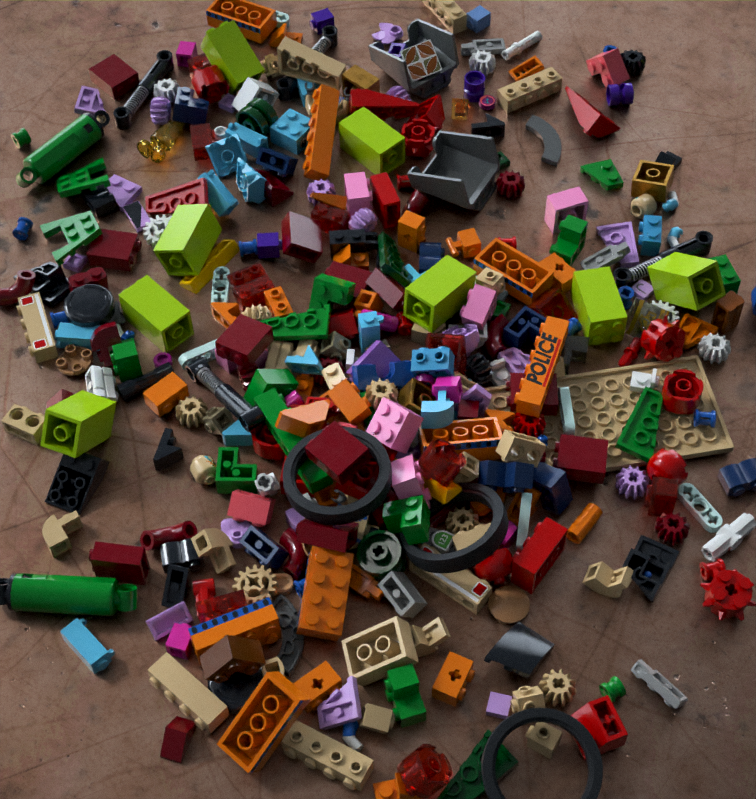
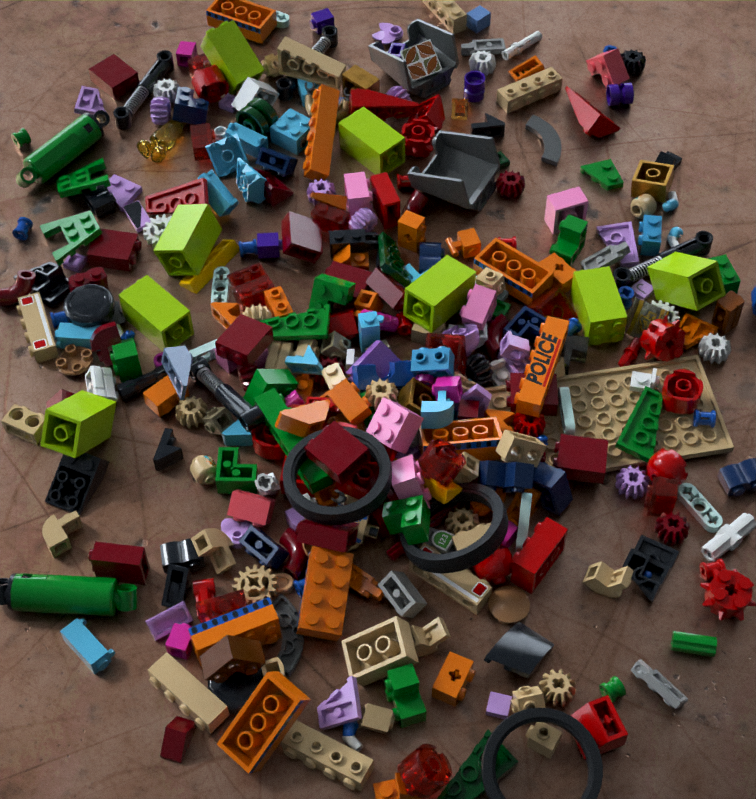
(154, 538): dark red cylinder -> none
(177, 366): none -> slope
(278, 35): orange slope -> none
(320, 677): orange brick -> none
(381, 553): dark green wheel -> none
(487, 102): magenta tile -> none
(514, 347): none -> lavender brick
(584, 523): orange axle -> none
(694, 643): none -> green axle

